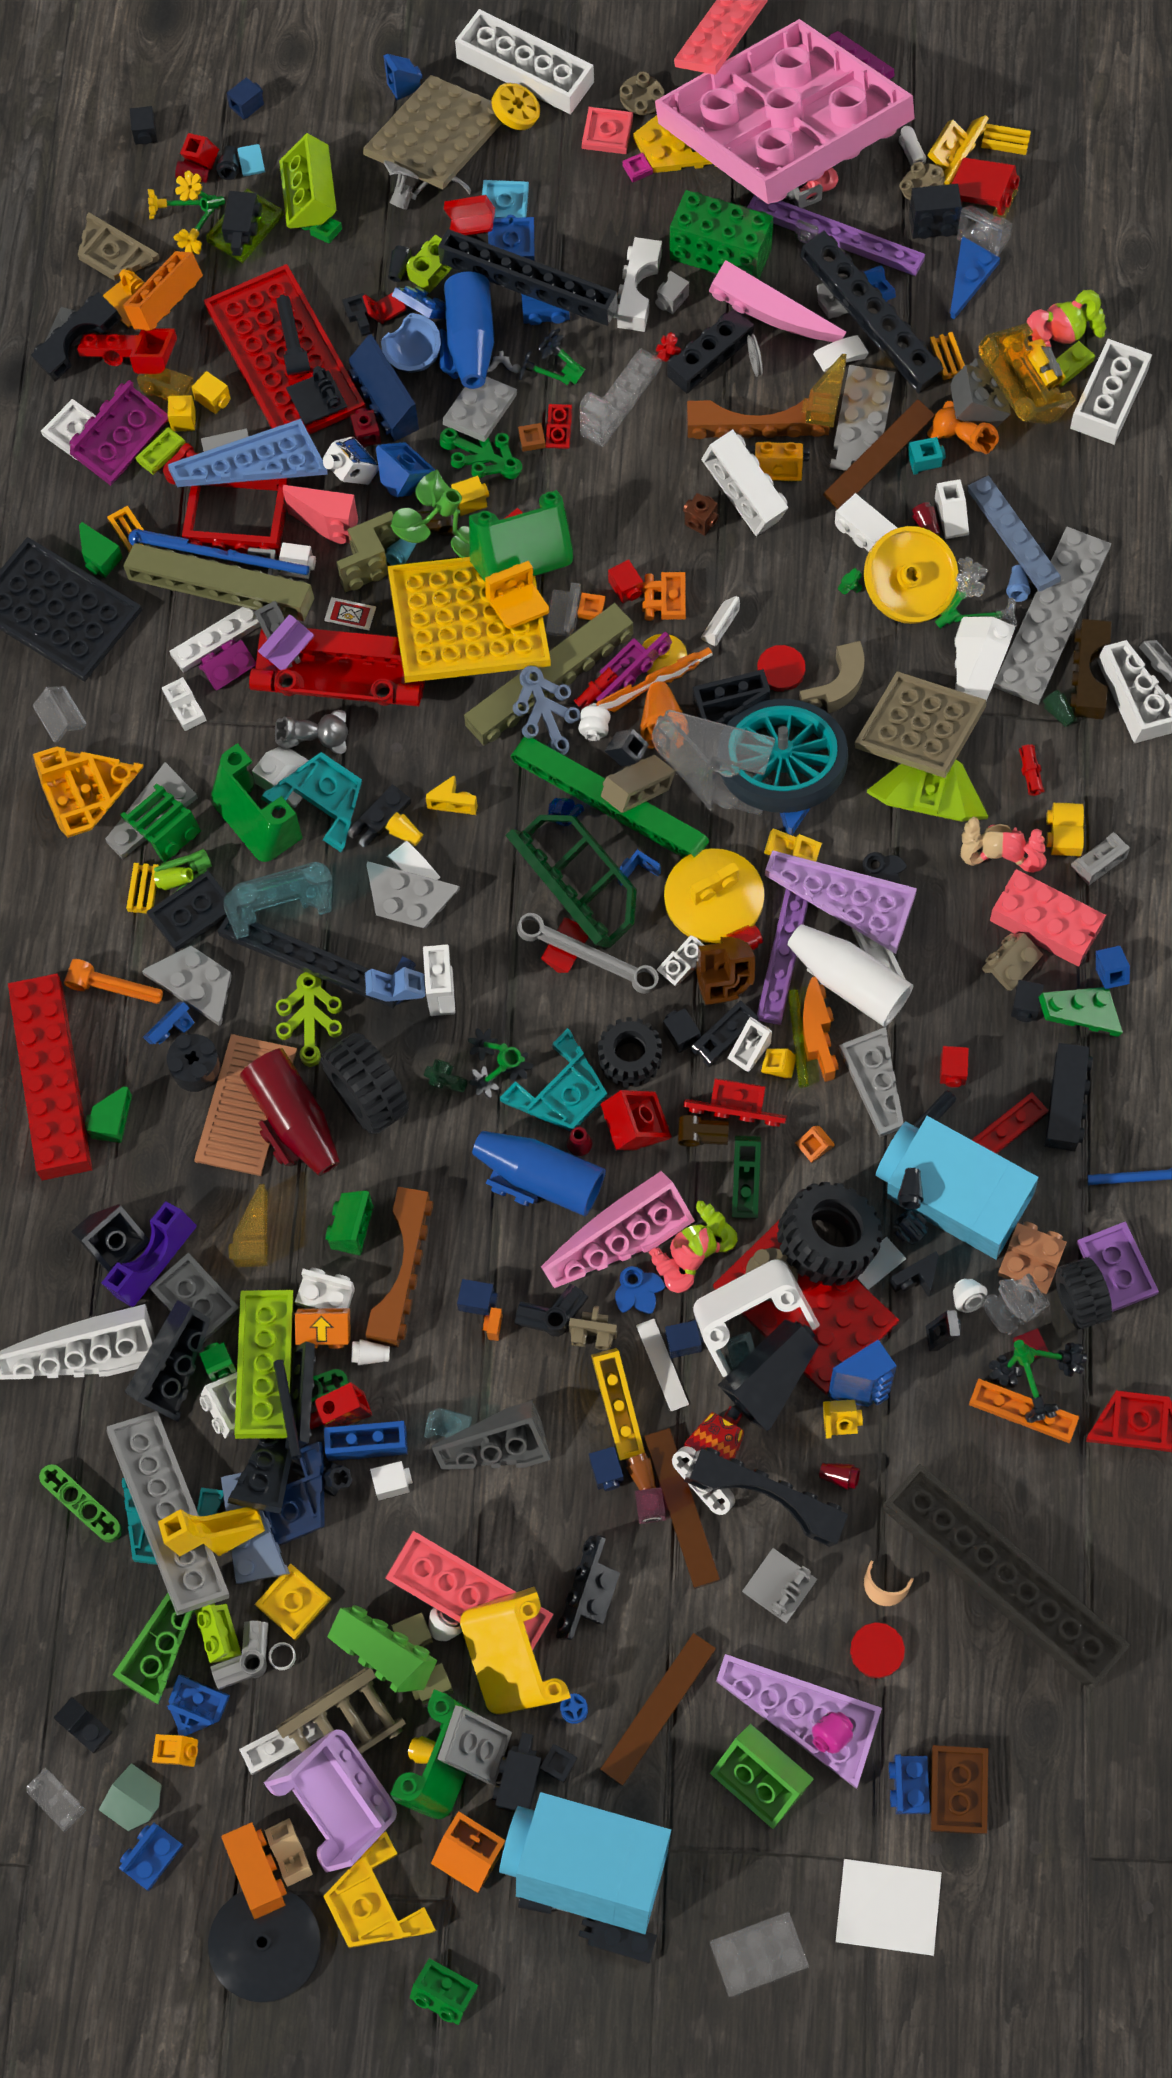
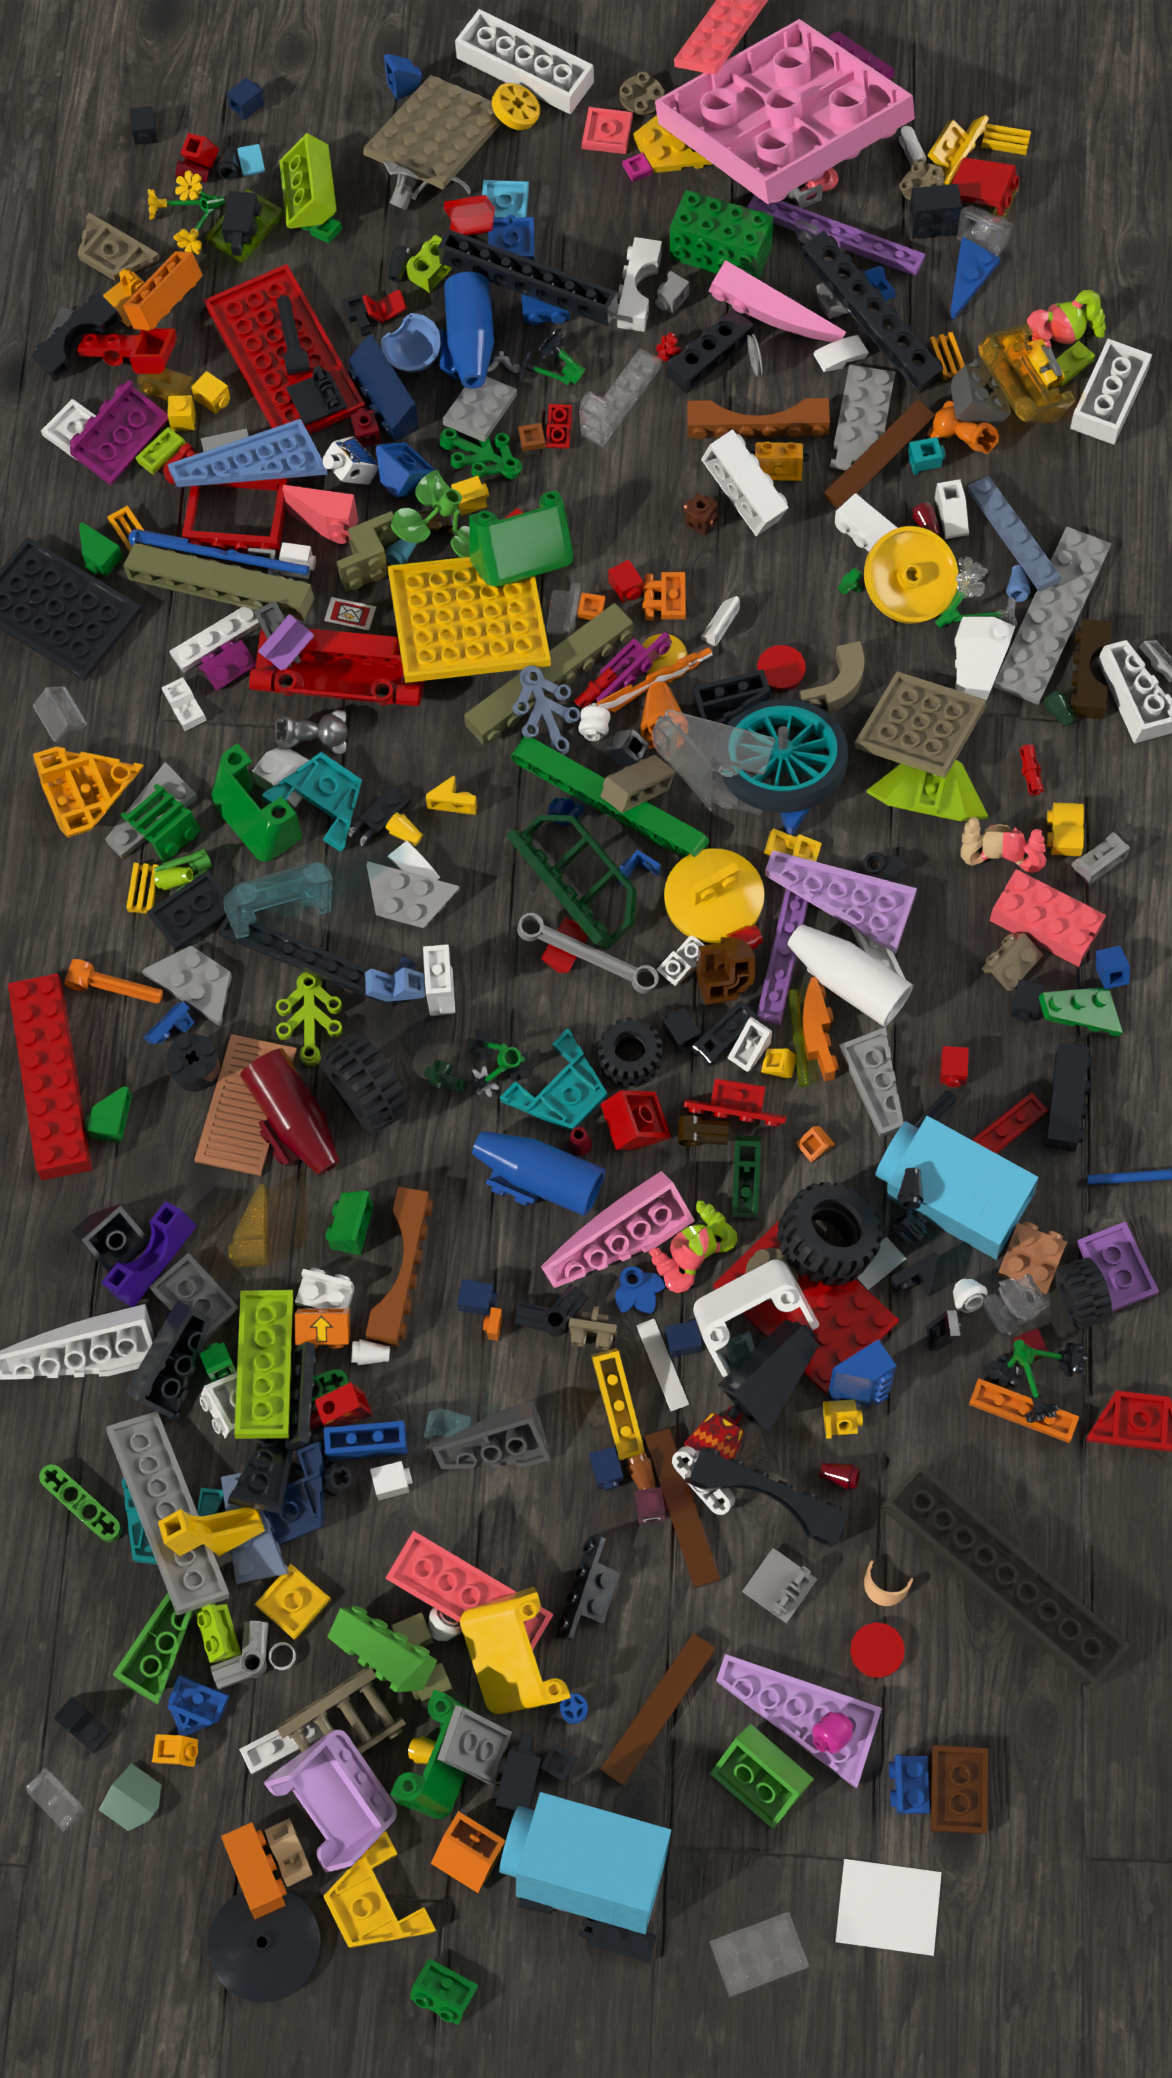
(150, 1855): blue bracket -> none
(287, 1409): black piece -> none
(419, 301): blue plate -> none
(515, 595): light orange bracket -> none
(825, 395): clear yellow slope -> none

